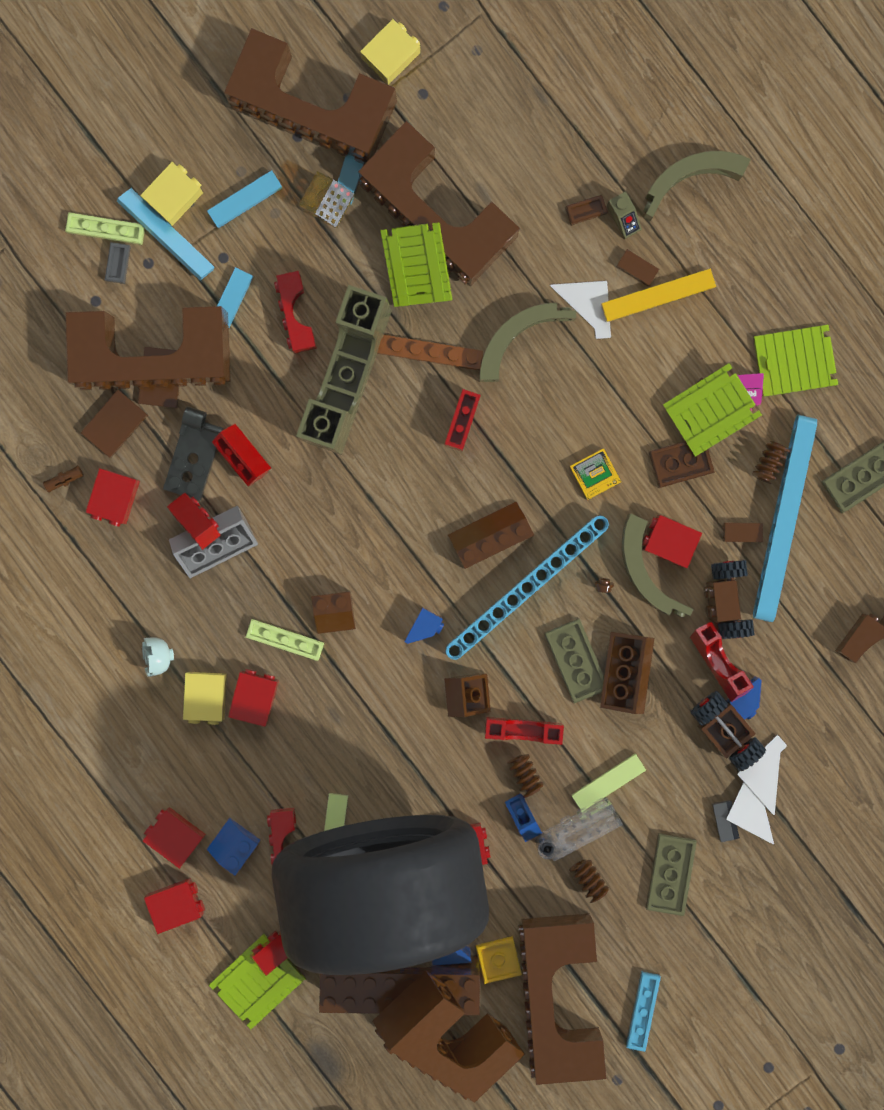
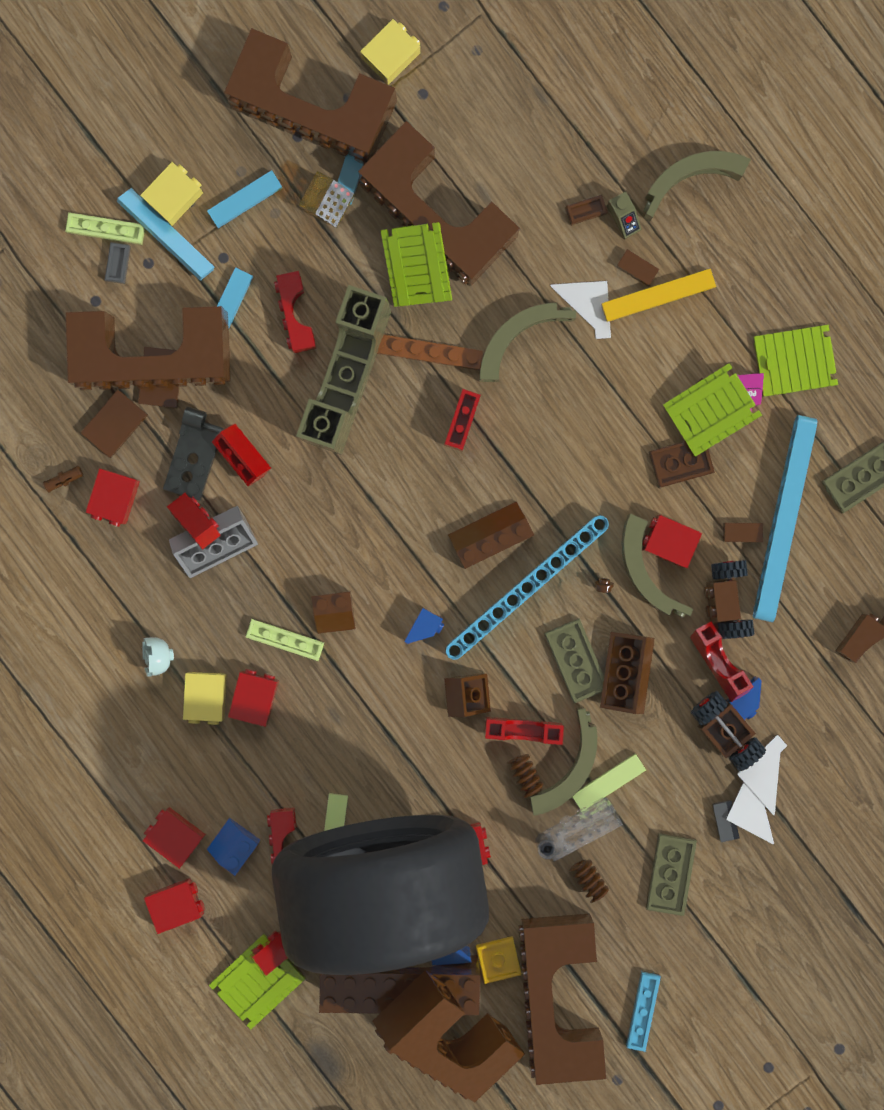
(523, 817): blue slope -> none
(574, 779): none -> olive arch
(595, 474): tile -> none
(770, 462): reddish brown piece -> none

